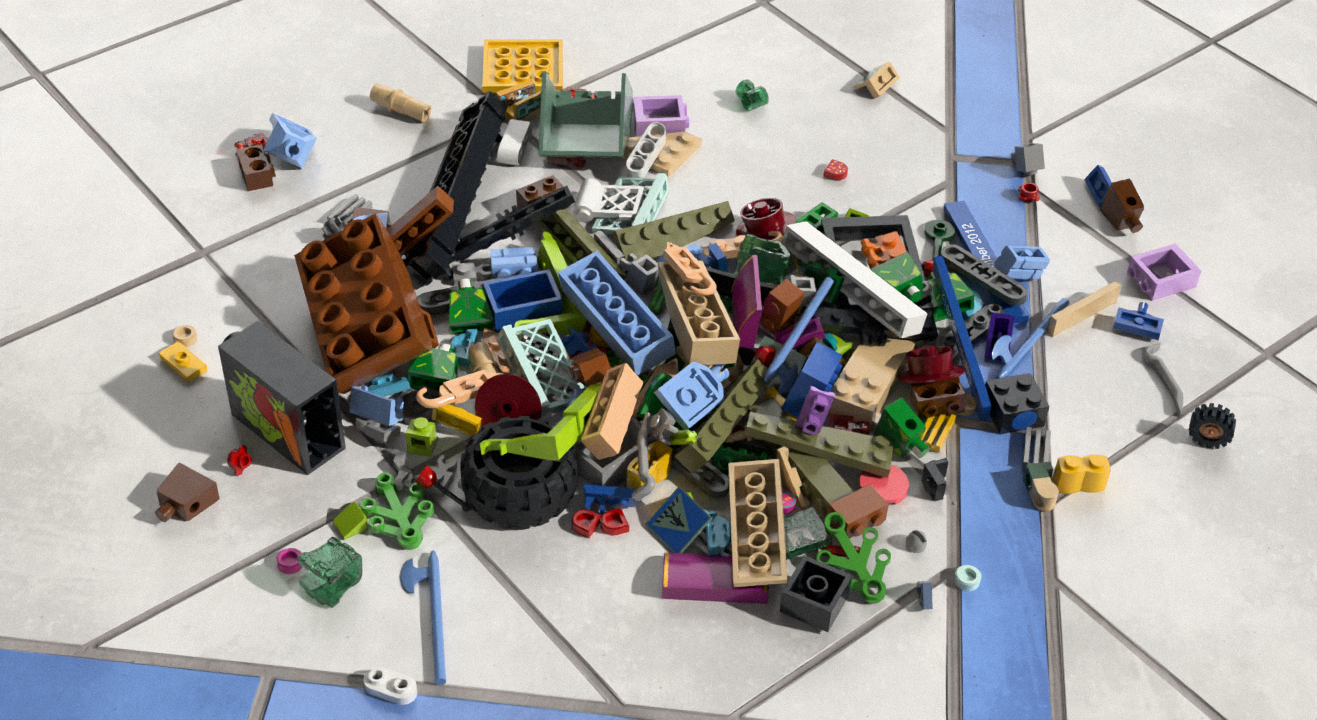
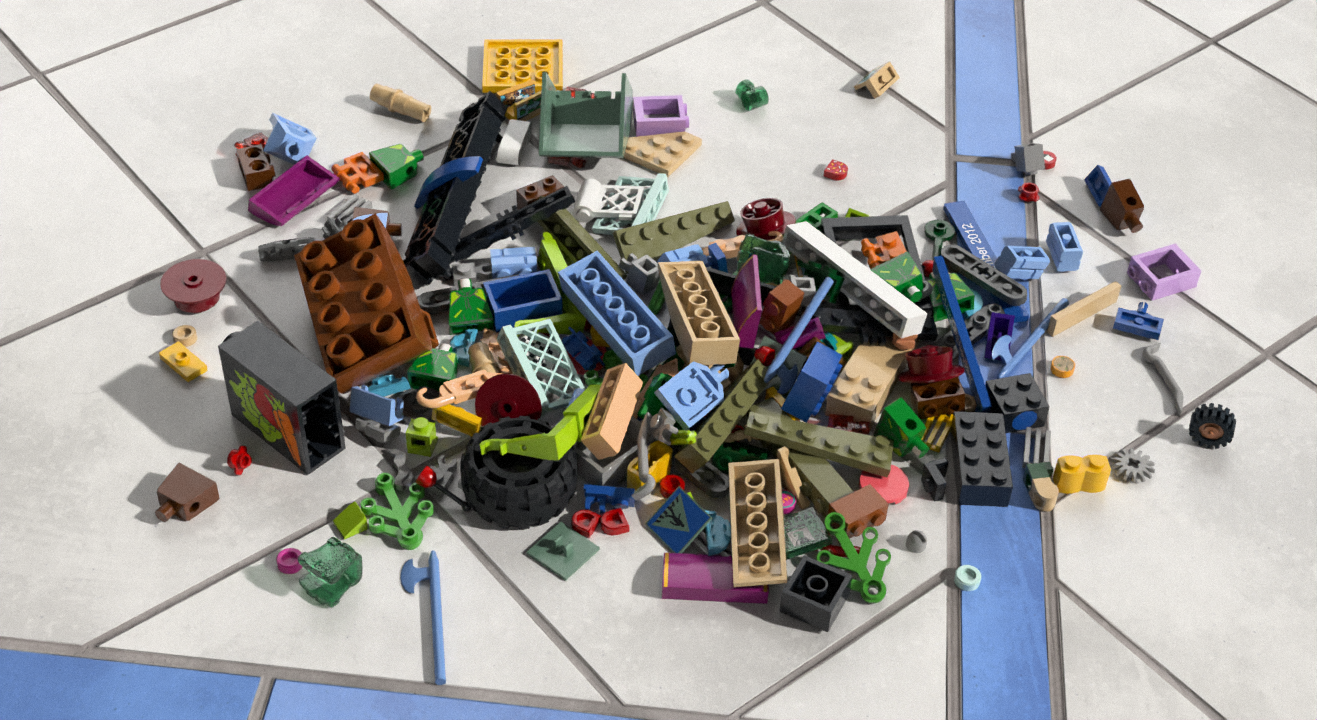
(194, 284): none -> piece
(282, 249): none -> dark grey hinge
(291, 192): none -> magenta slope
(363, 172): none -> orange plate
(388, 685): white plate -> none
(396, 164): none -> green torso
(421, 220): dark orange brick -> none
(462, 168): none -> blue slope
(563, 550): none -> sand green piece
(589, 367): dark orange brick -> none
(608, 246): light grey tile -> none
(650, 143): white beam -> none
(670, 484): none -> red tile
(689, 268): light nougat plate -> none
(814, 410): medium lavender hips -> none
(904, 343): none -> nougat plate
(925, 589): sand blue tile -> none
(981, 459): none -> black brick
(1049, 159): none -> tile
(1062, 366): none -> tile
(1064, 246): none -> light blue brick
(1143, 468): none -> light grey gear

